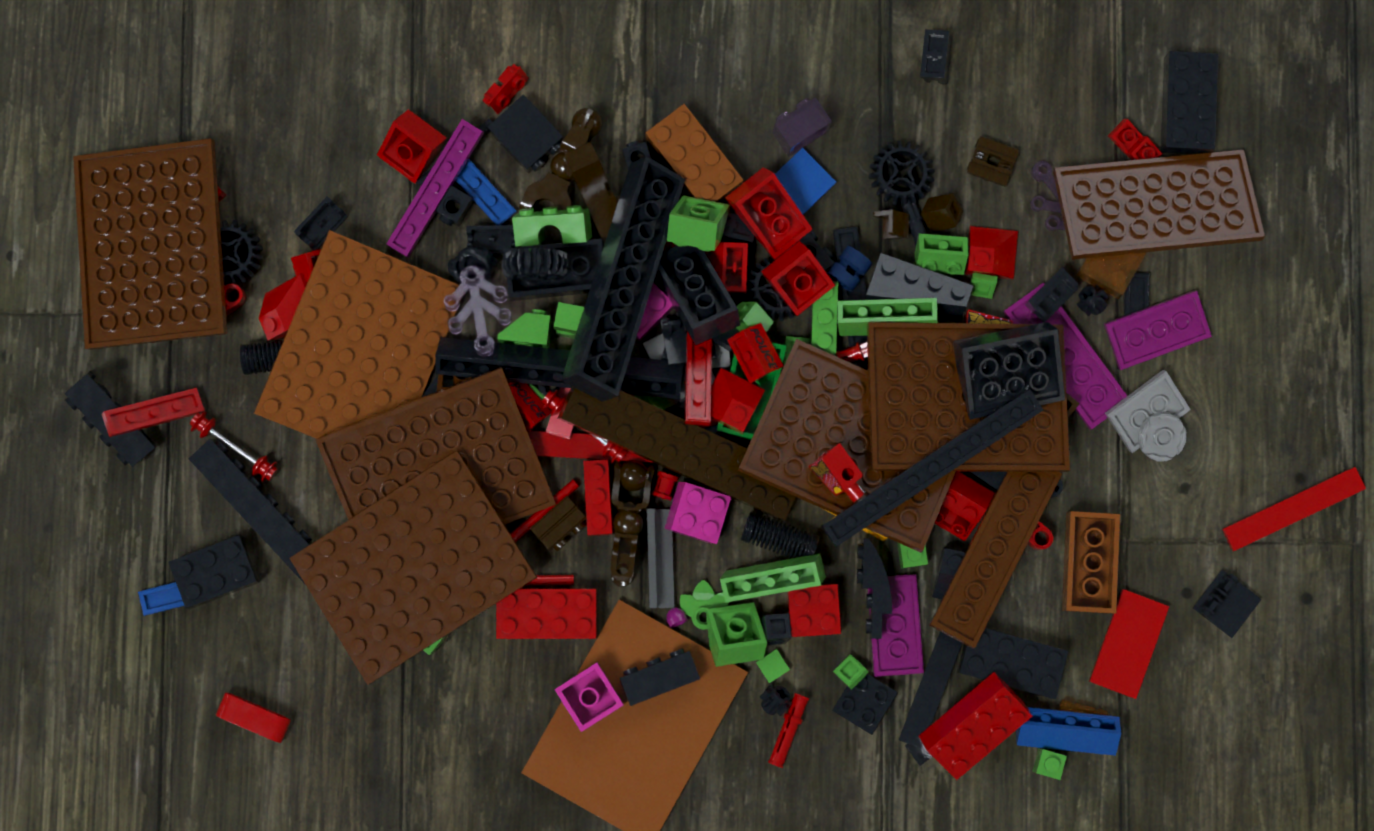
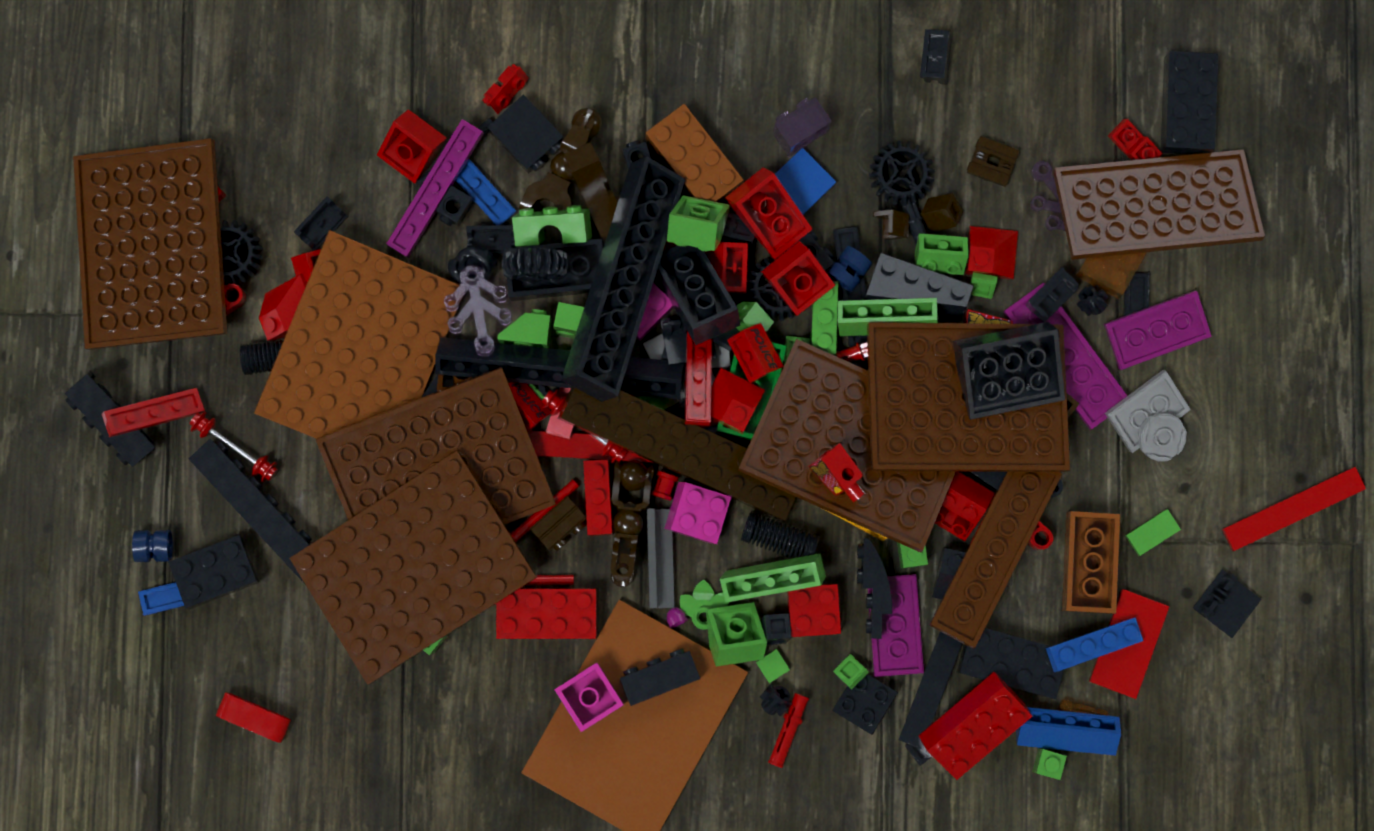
(149, 546): none -> dark blue wheel
(932, 468): black plate -> none
(1094, 644): none -> blue plate
(1153, 532): none -> bright green tile

